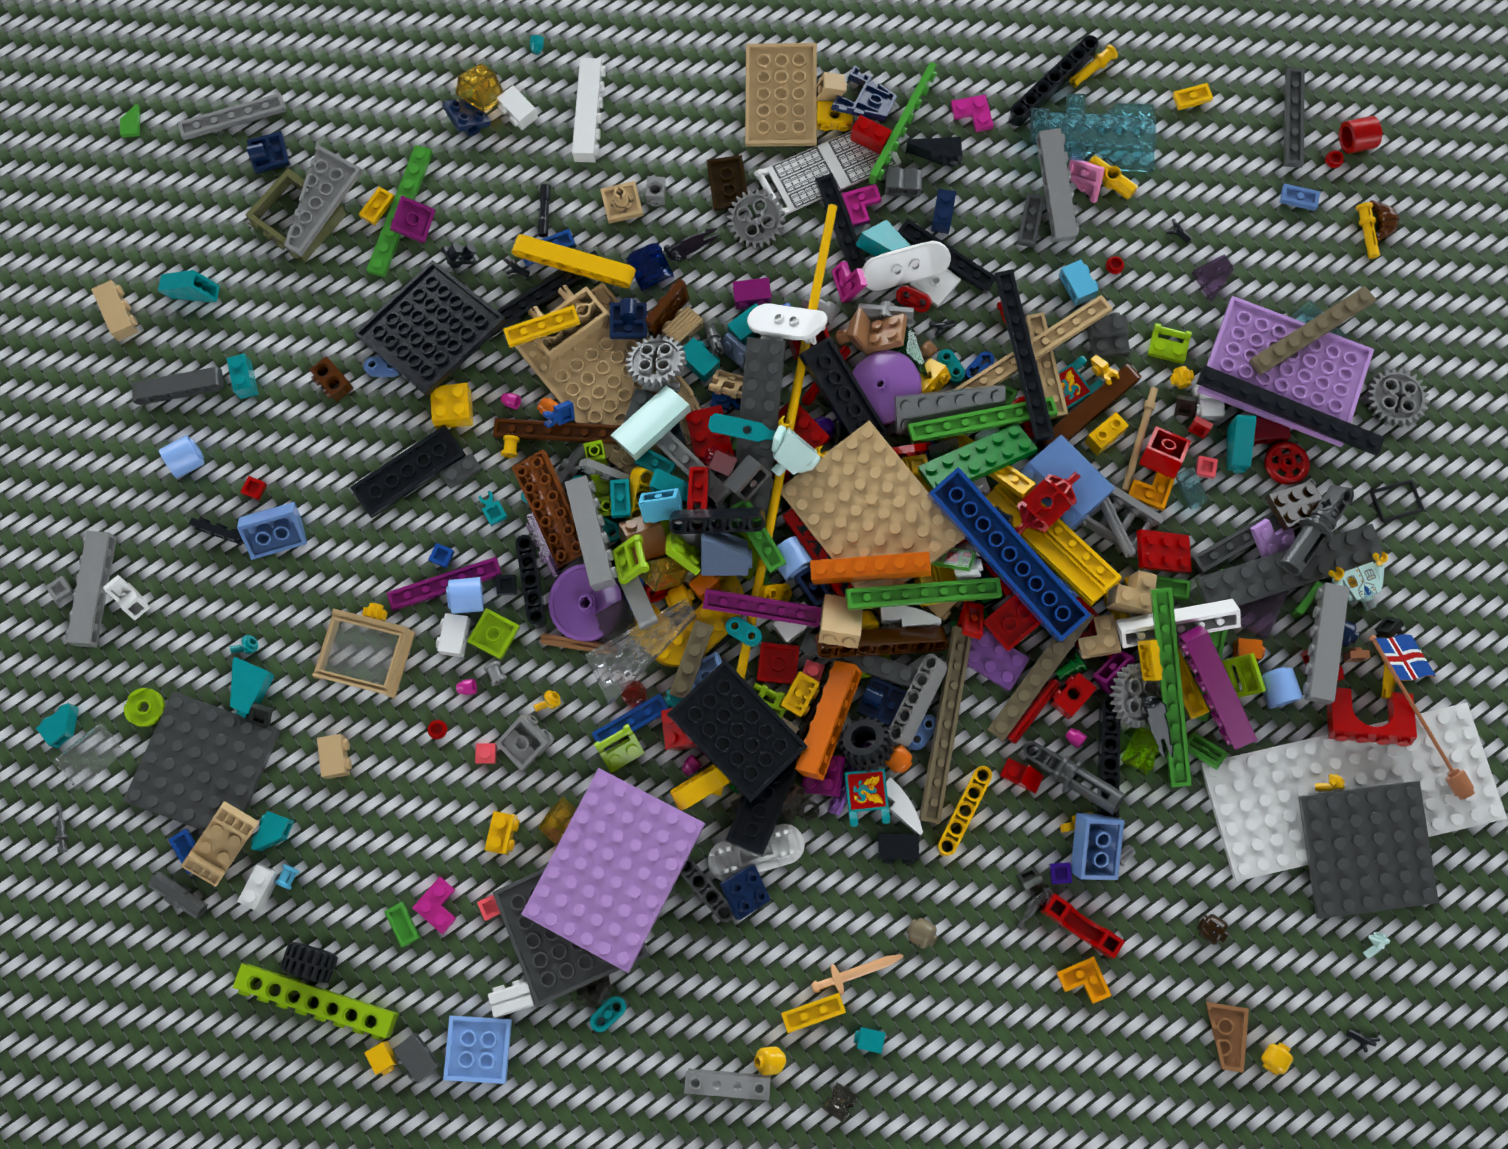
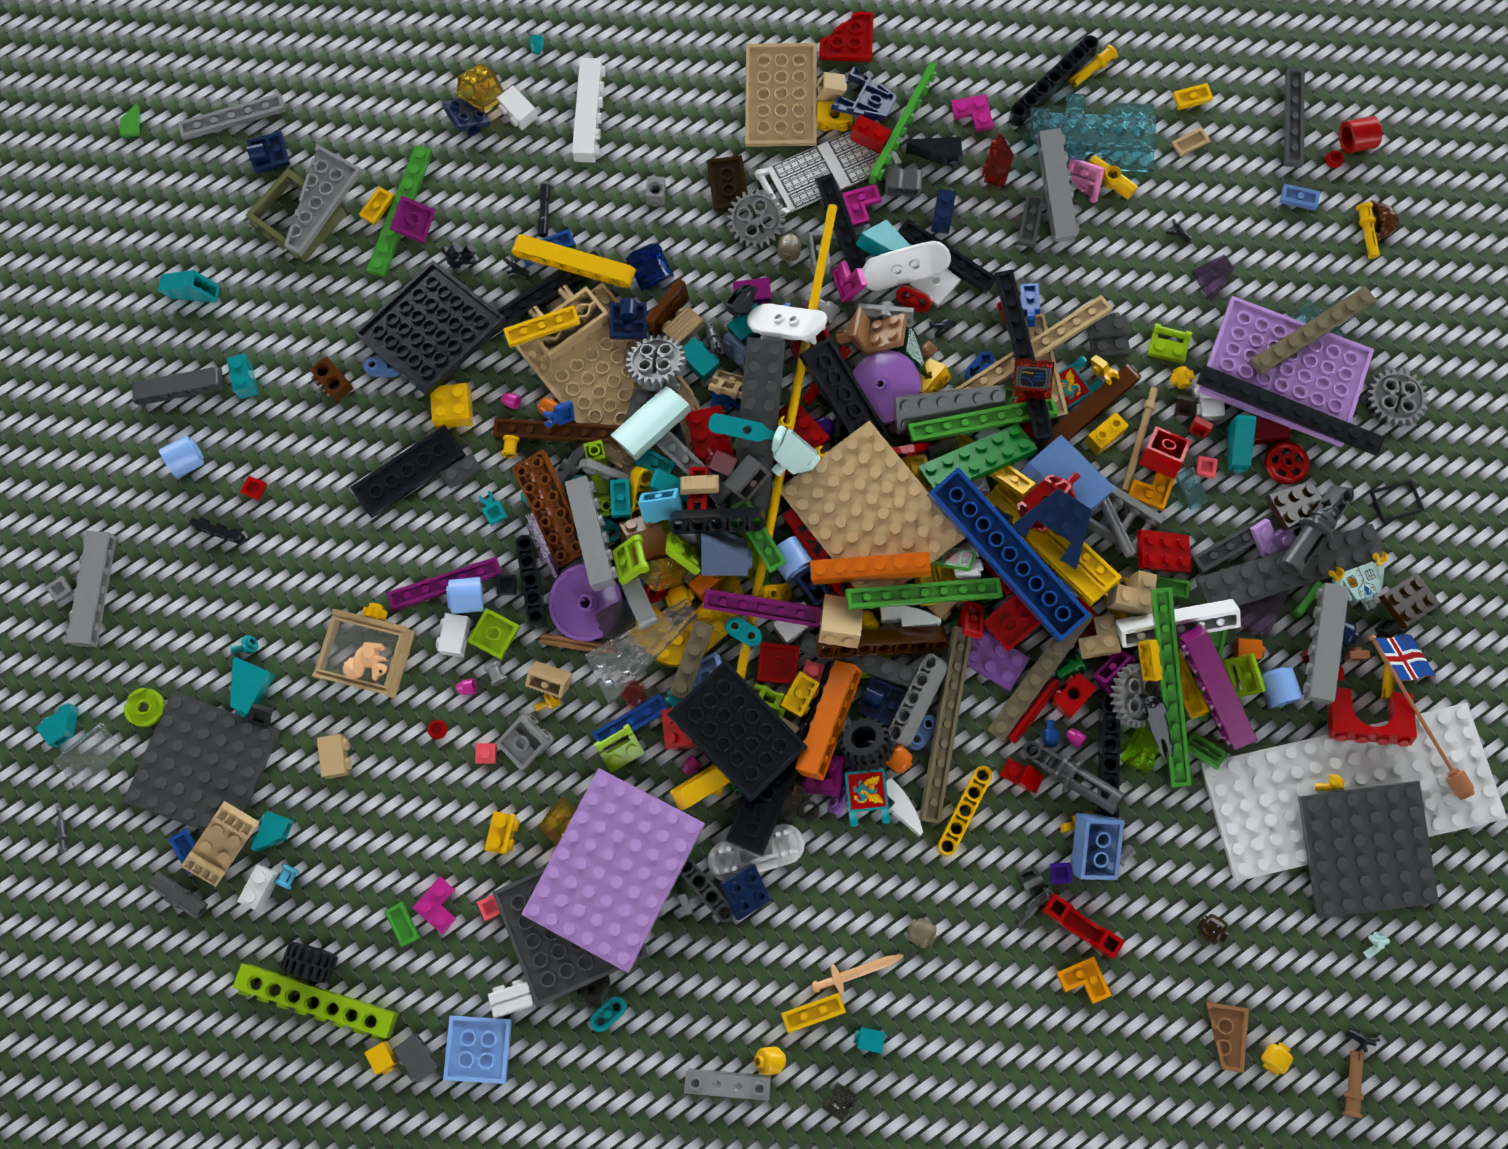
(115, 310): tan brick -> none
(127, 597): white brick -> none
(272, 530): medium blue slope -> none
(366, 657): none -> light nougat animal
(441, 555): blue plate -> none
(548, 679): none -> tan brick
(619, 198): tan plate -> none
(685, 904): none -> light grey tile
(689, 245): black piece -> none
(699, 484): none -> tan tile
(741, 300): none -> black hand
(789, 247): none -> dark tan head
(814, 242): none -> light grey brick
(850, 40): none -> red plate
(898, 847): black brick -> none
(952, 364): teal plate -> none
(998, 162): none -> clear red slope
(1030, 301): none -> plate
(1033, 379): none -> slope
(1050, 735): none -> blue cylinder
(1064, 517): none -> dark blue wing
(1078, 282): medium azure brick -> none
(1114, 265): red plate -> none
(1190, 141): none -> tan tile
(1353, 1094): none -> medium nougat pin
(1409, 601): none -> dark brown plate

